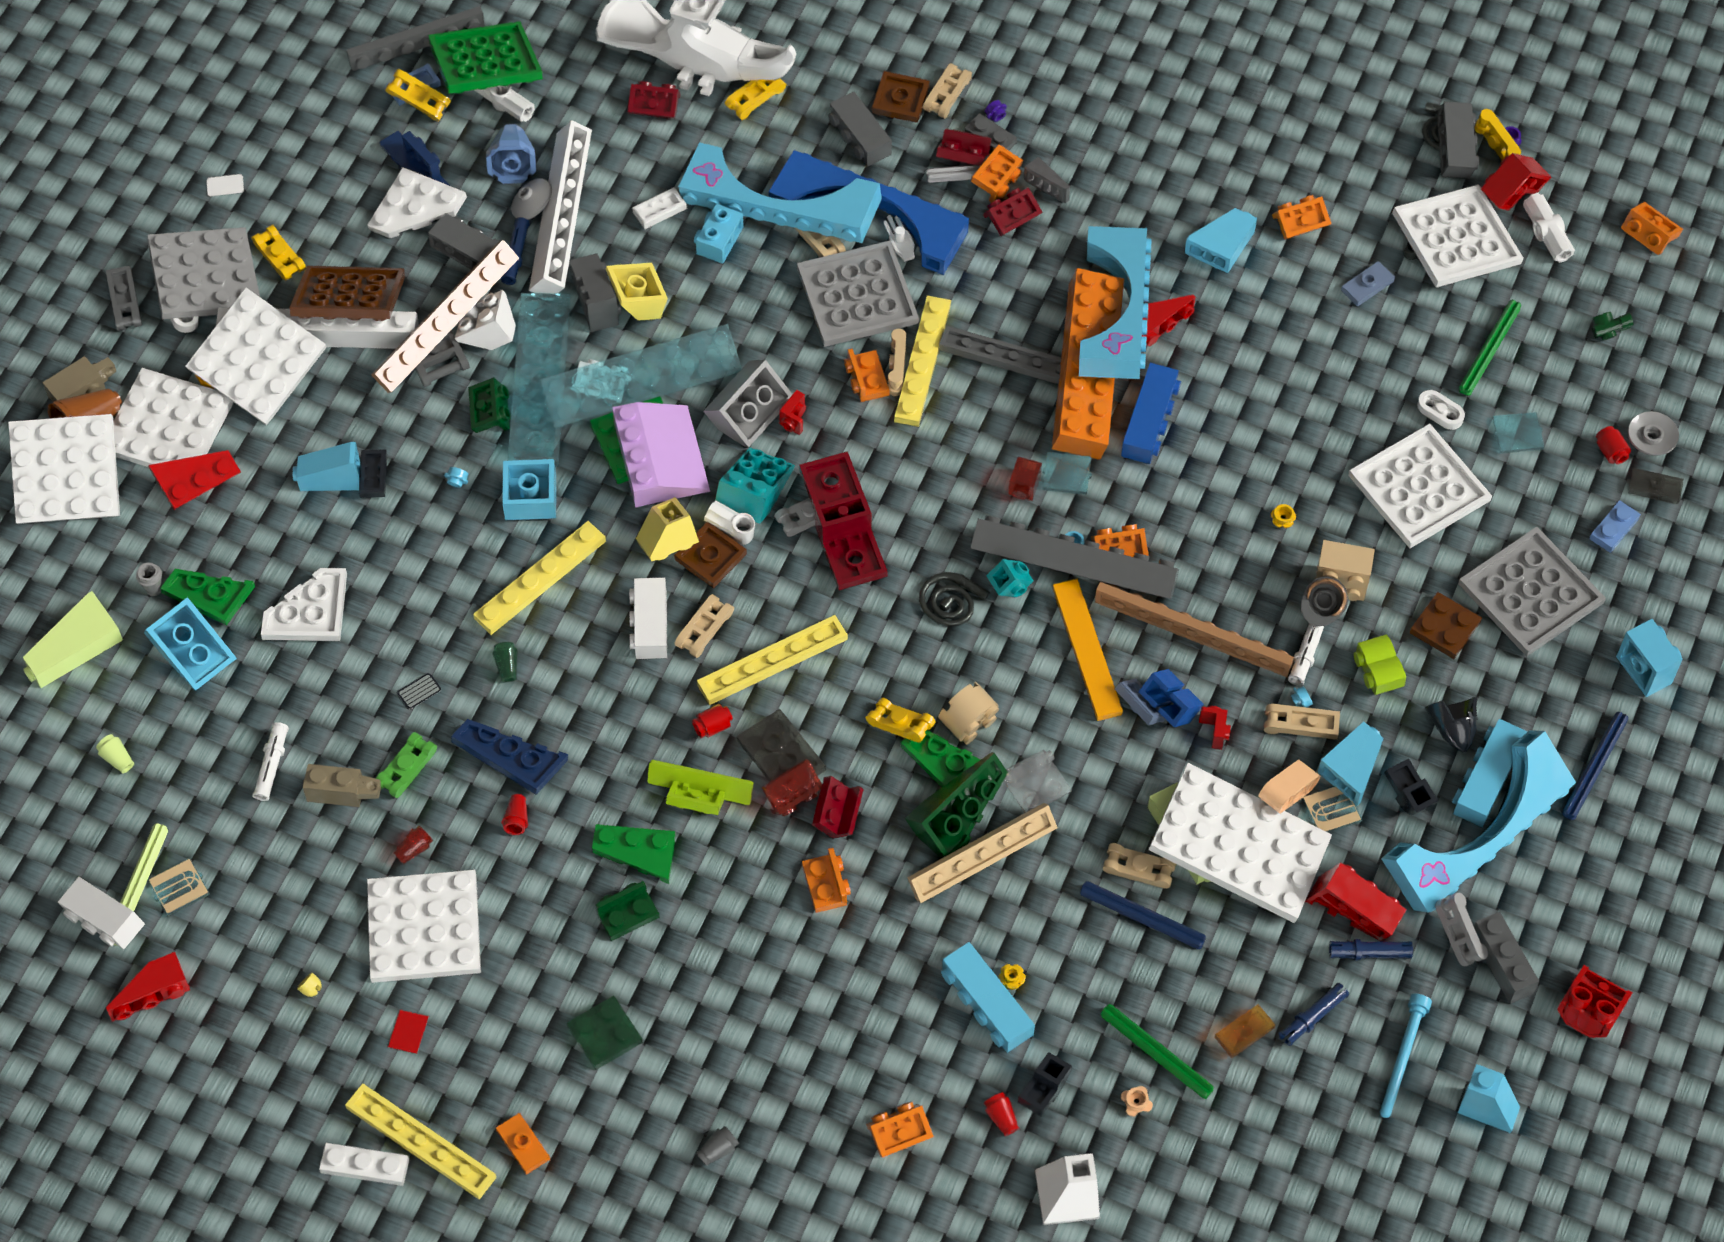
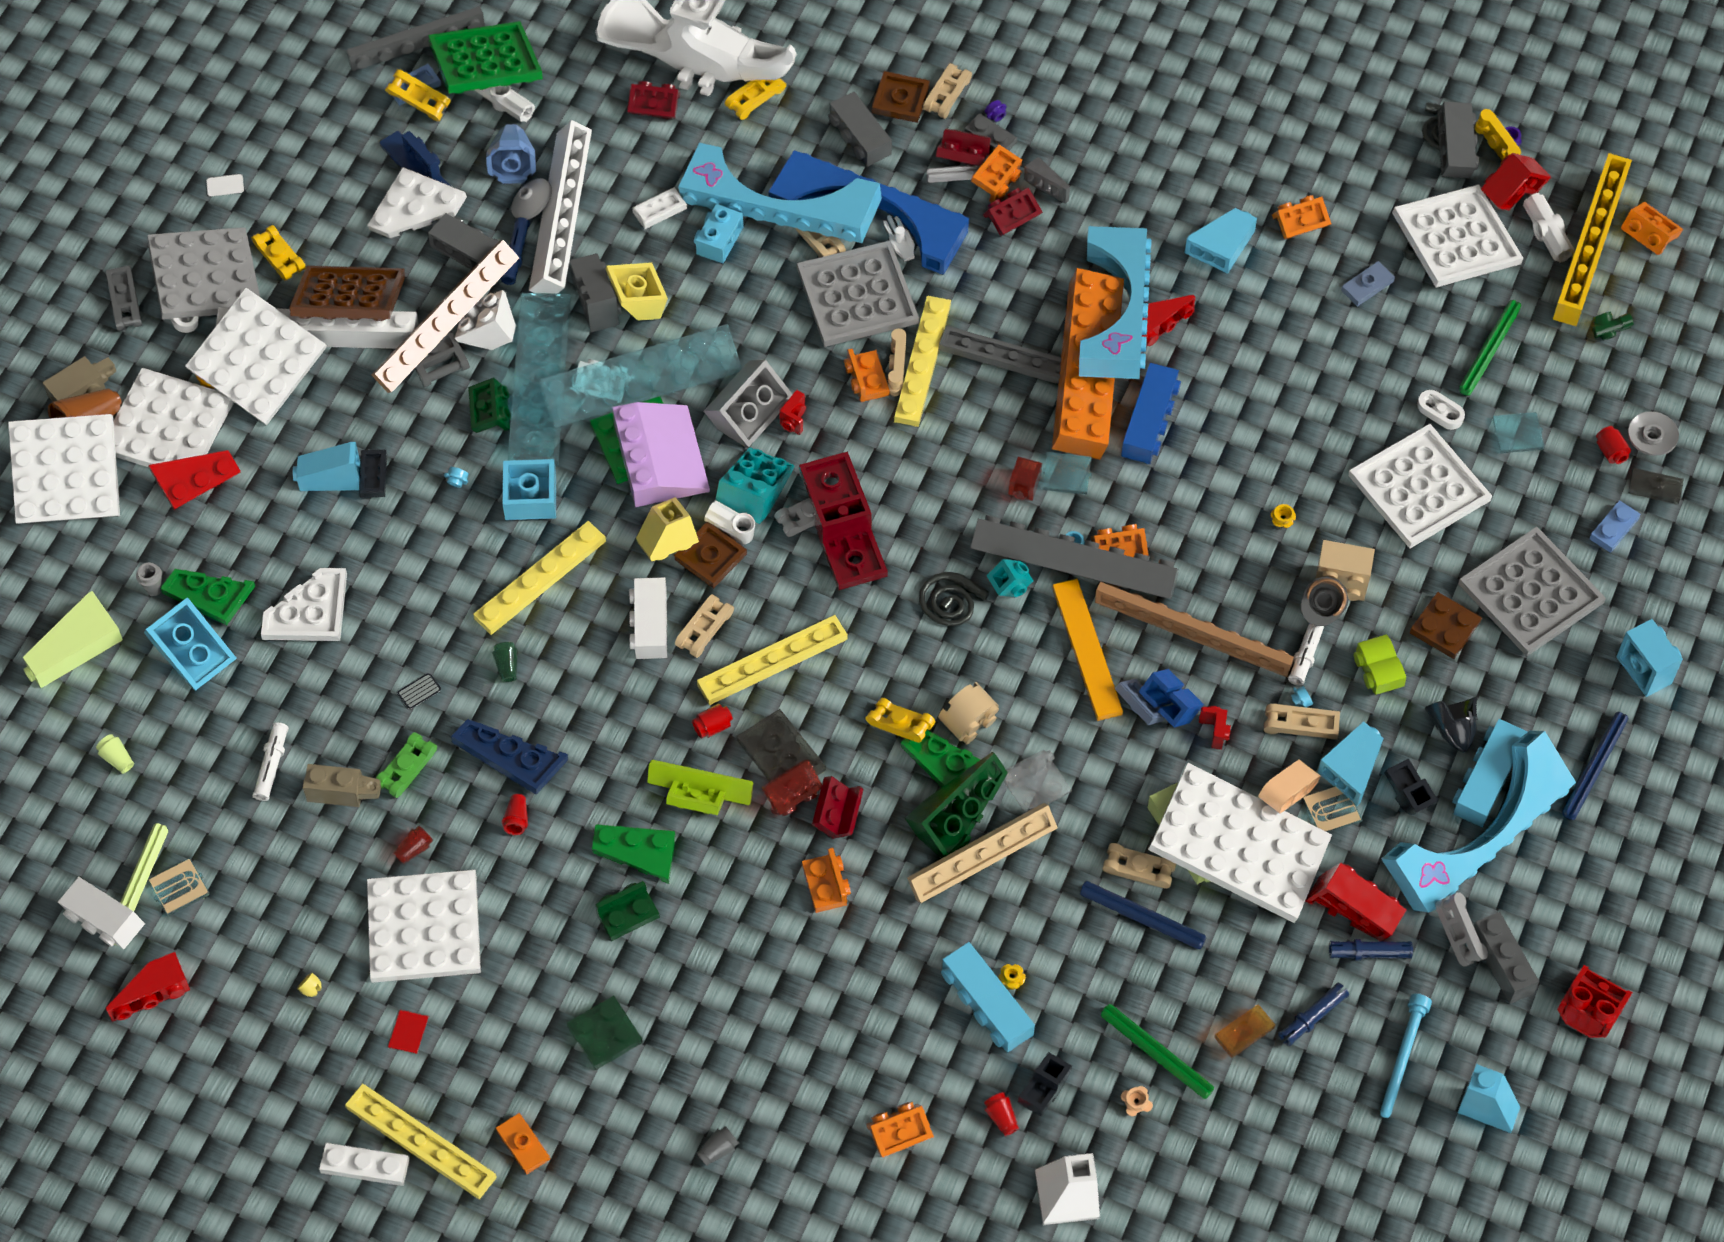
(1592, 240): none -> yellow brick

